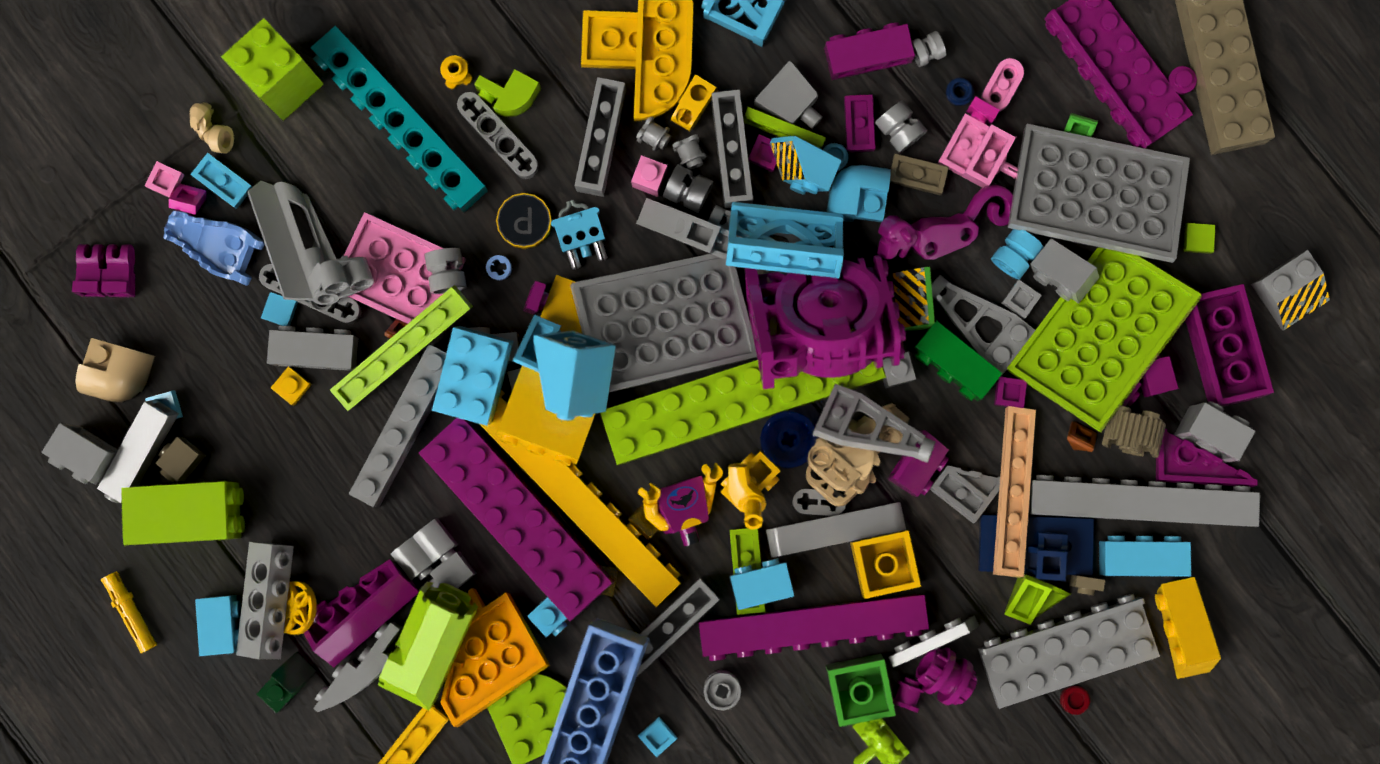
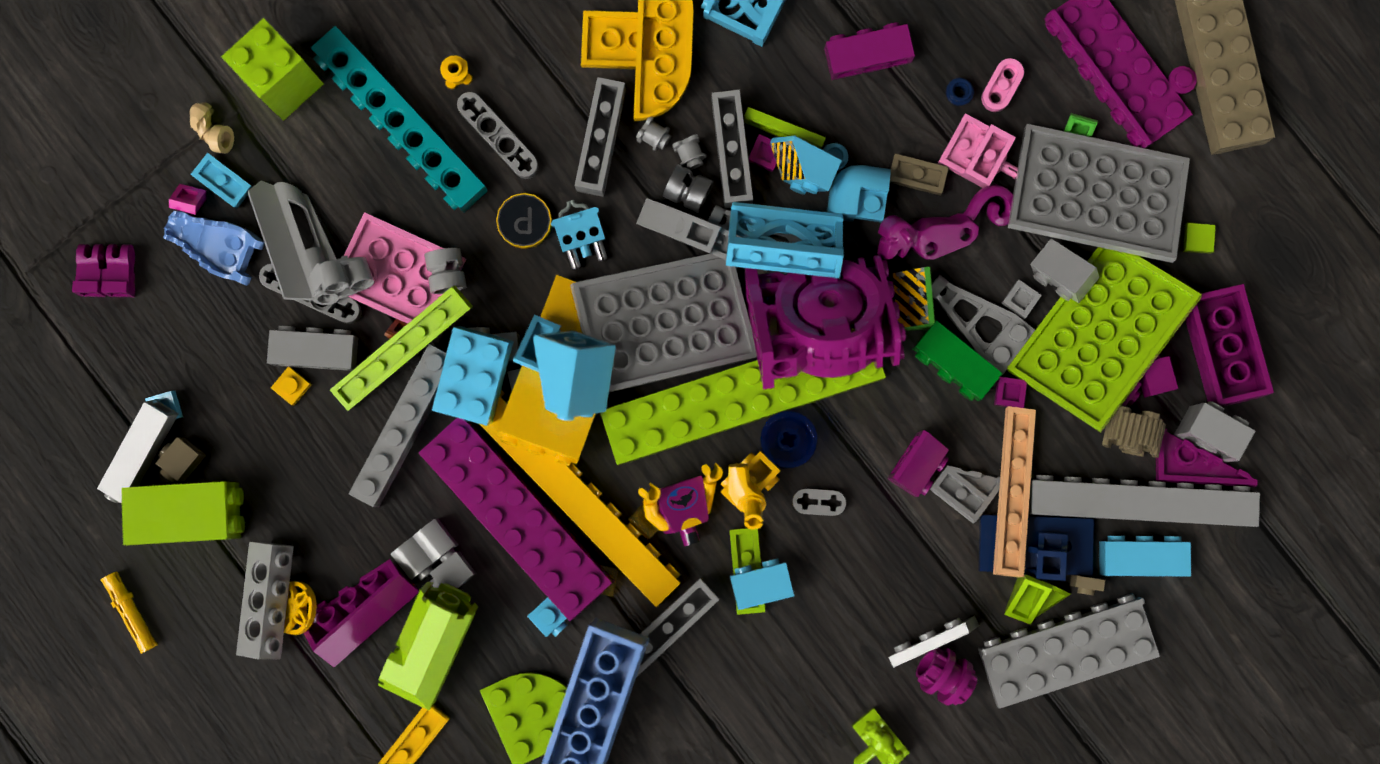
(79, 452): light grey brick -> none
(112, 371): tan brick -> none
(164, 179): bright pink plate -> none
(217, 624): medium azure brick -> none
(279, 310): medium azure tile -> none
(286, 682): dark green slope -> none
(354, 678): light grey slope -> none
(492, 659): light orange wing -> none
(503, 260): light blue bush -> none
(512, 99): lime brick -> none
(536, 298): magenta plate -> none
(649, 176): bright pink brick -> none
(657, 736): medium azure tile -> none
(693, 103): yellow leg -> none
(722, 690): light grey wheel -> none
(789, 98): light grey torso -> none
(813, 625): magenta brick -> none
(836, 529): light grey beam -> none
(838, 413): light grey plate -> none
(849, 467): tan animal -> none
(859, 123): magenta plate -> none
(860, 690): bright green slope -> none
(885, 564): yellow brick -> none
(898, 374): light grey brick -> none
(901, 126): light grey wheel -> none
(908, 694): magenta brick -> none
(928, 49): light grey wheel -> none
(982, 111): dark pink plate -> none
(1015, 255): medium azure wheel -> none
(1074, 700): dark red tile -> none
(1081, 437): dark orange slope -> none
(1187, 628): yellow wedge -> none
(1293, 289): light grey slope -> none

